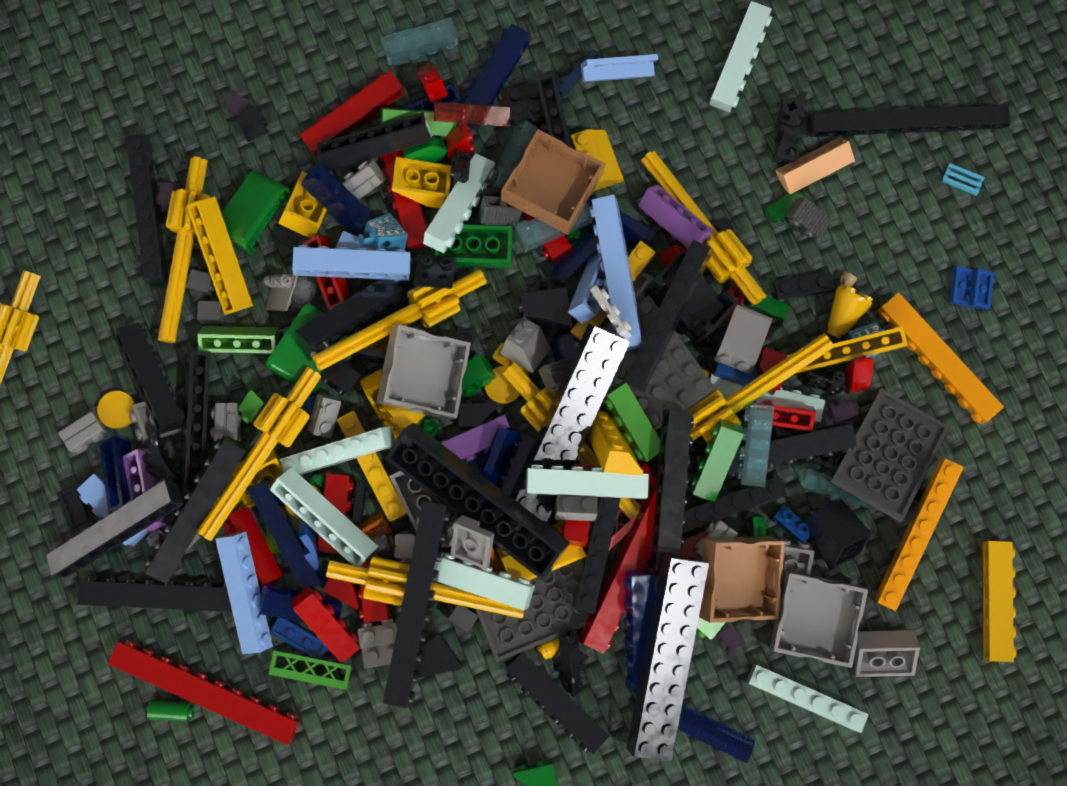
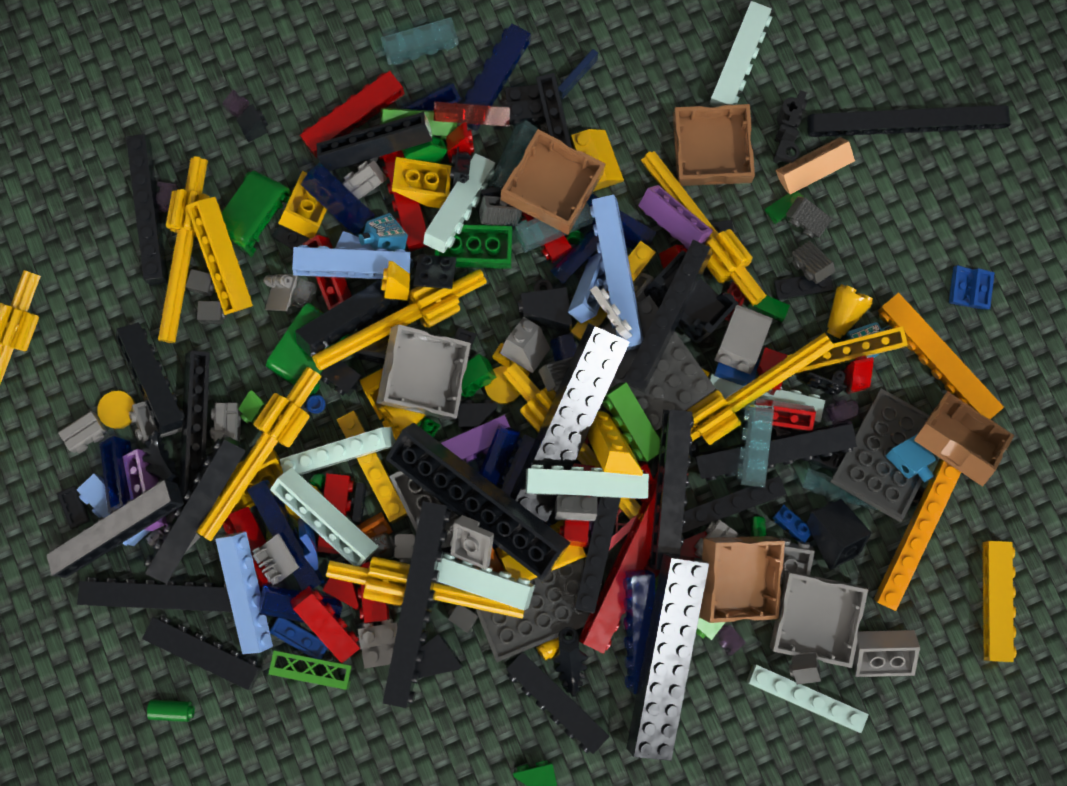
(202, 652): none -> black brick
(205, 692): red brick -> none
(238, 339): bright green brick -> none
(276, 559): none -> light grey hinge
(324, 415): light grey brick -> none
(395, 282): none -> yellow slope
(431, 81): red slope -> none
(618, 68): light blue fence -> none
(713, 145): none -> medium nougat tile
(715, 734): clear blue brick -> none
(717, 460): brick -> none
(805, 668): none -> dark grey brick
(812, 262): none -> dark grey brick
(847, 279): tan hinge -> none
(912, 459): none -> dark azure torso
(964, 438): none -> medium nougat tile
(966, 173): medium azure tile -> none

